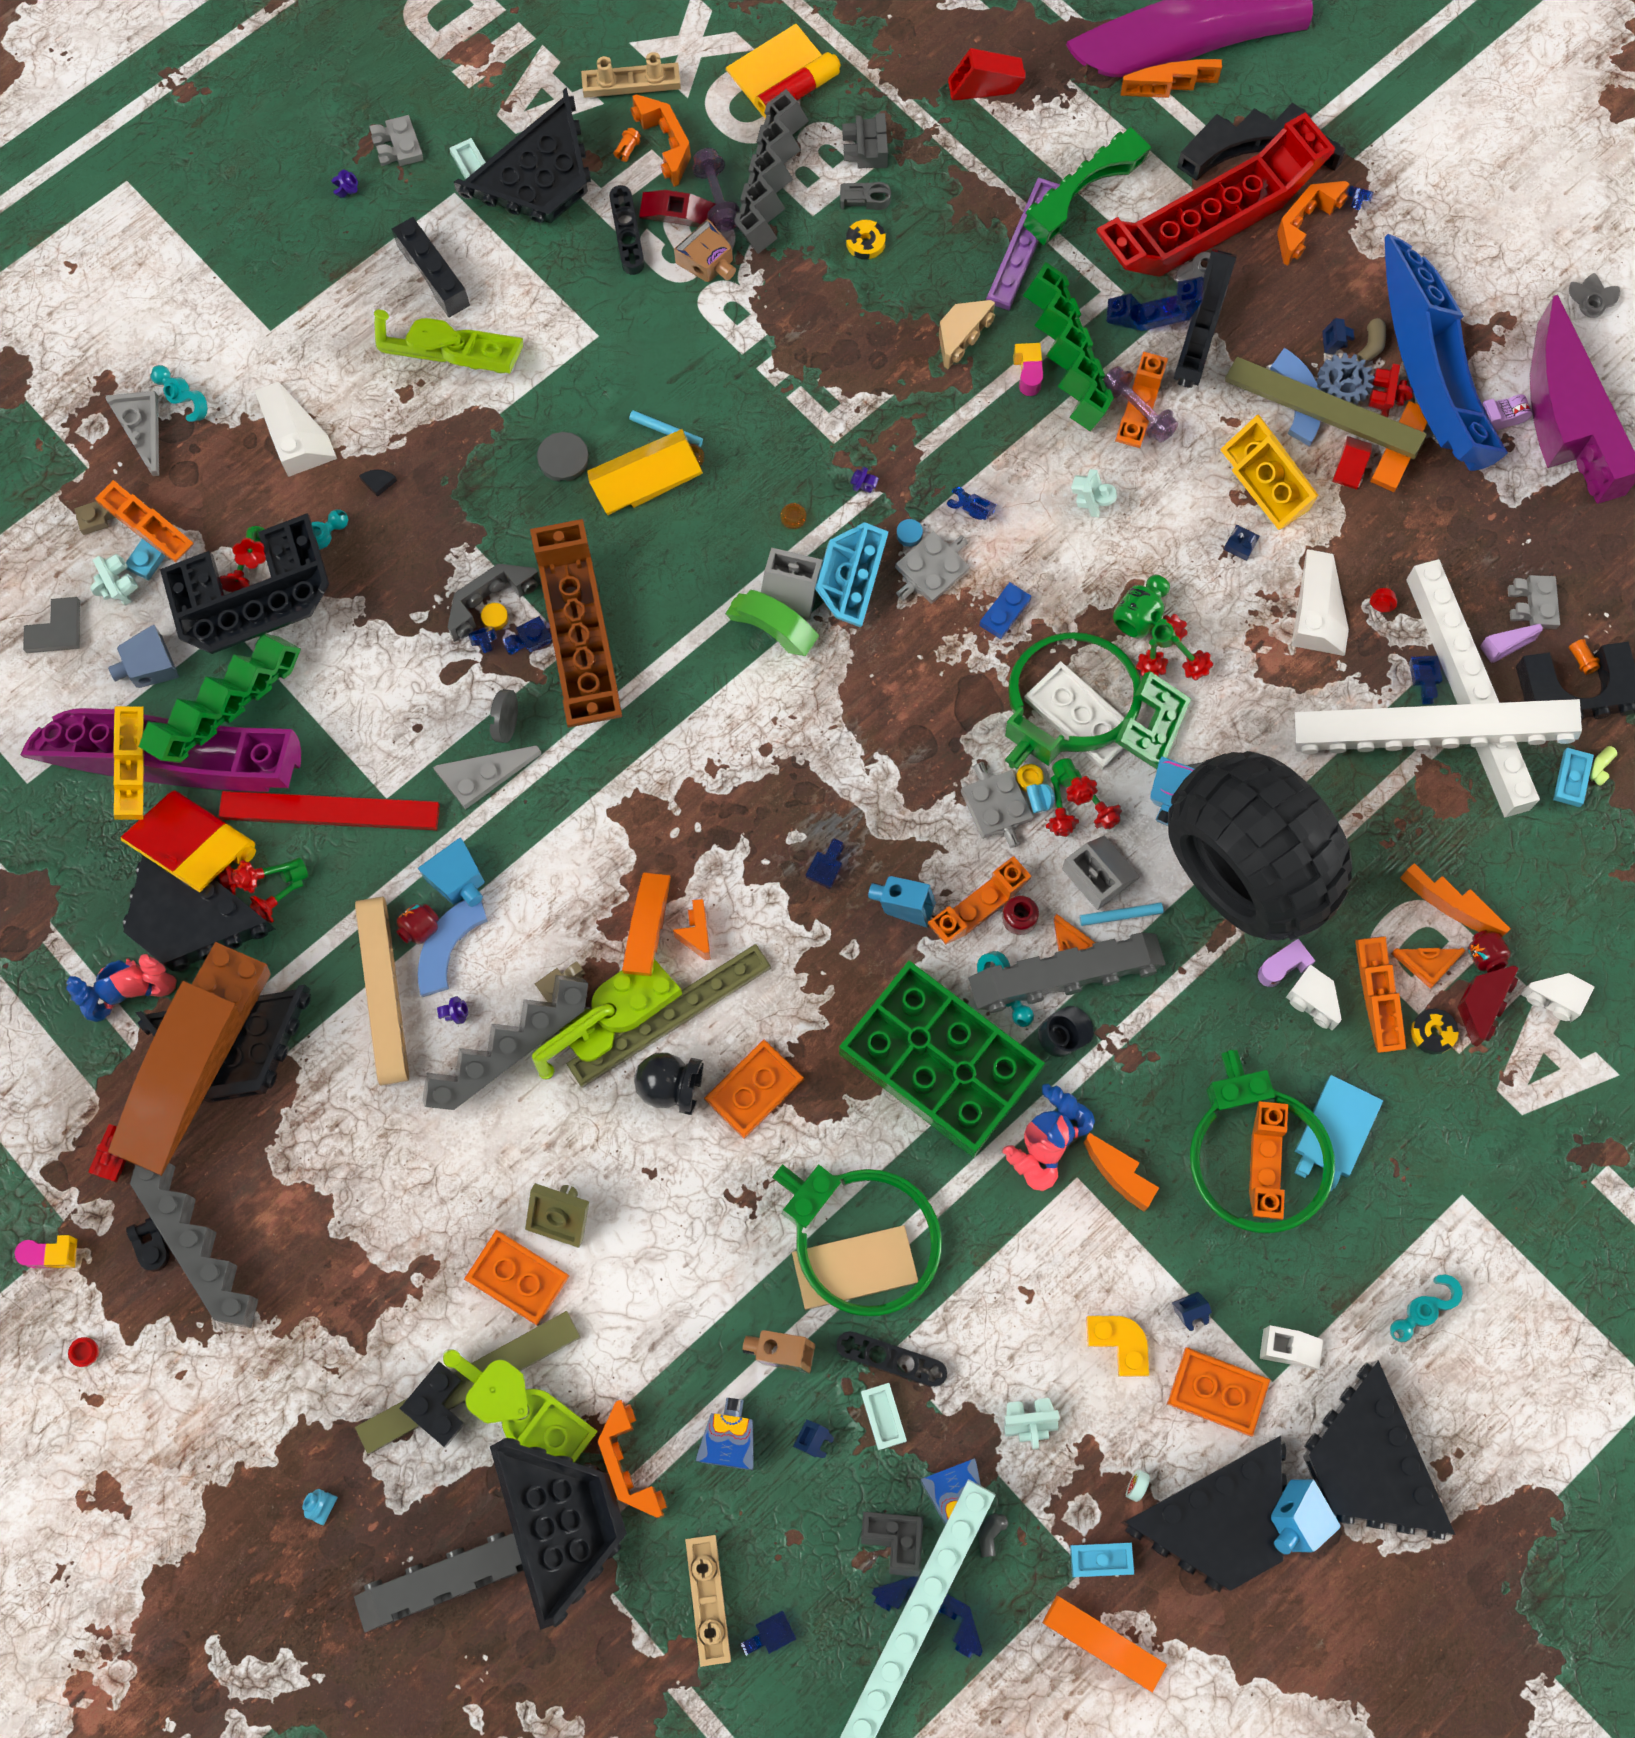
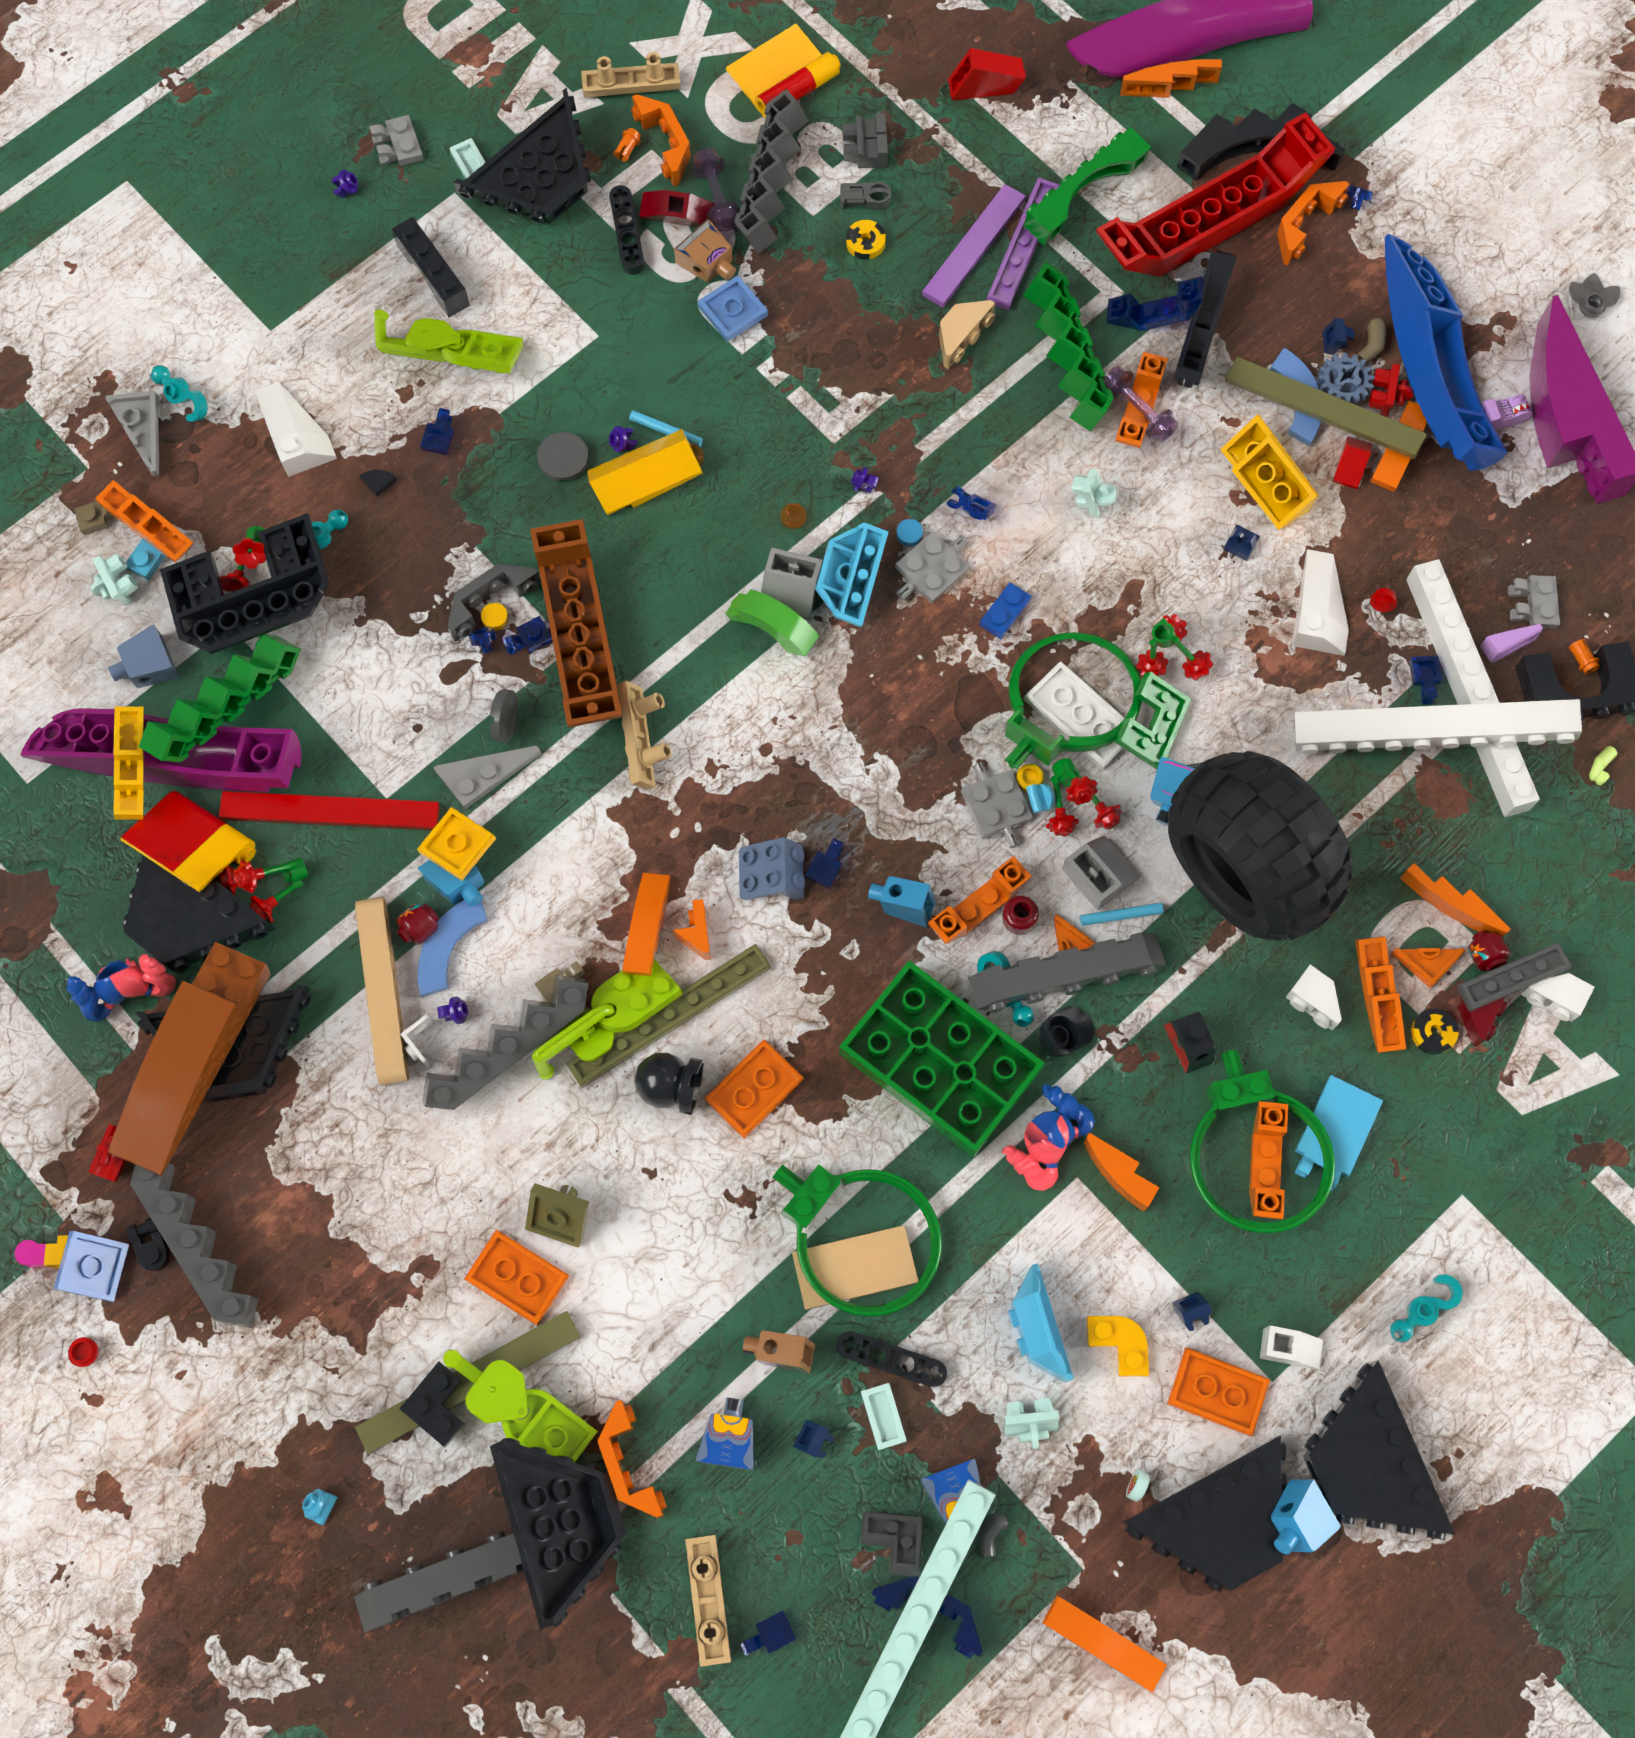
(60, 633): dark grey tile -> none
(91, 1266): none -> plate
(411, 1033): none -> white bracket
(438, 435): none -> clear blue plate
(456, 843): none -> yellow plate
(619, 440): none -> dark purple plate
(635, 727): none -> tan plate
(732, 308): none -> medium blue plate
(771, 869): none -> sand blue bracket
(973, 245): none -> medium lavender tile
(1030, 359): leg -> none
(1038, 1327): none -> medium azure wedge
(1102, 1560): medium azure plate -> none
(1142, 607): green piece -> none
(1191, 1040): none -> black torso
(1283, 962): lavender leg -> none
(1514, 976): none -> dark grey tile
(1573, 777): medium azure plate -> none

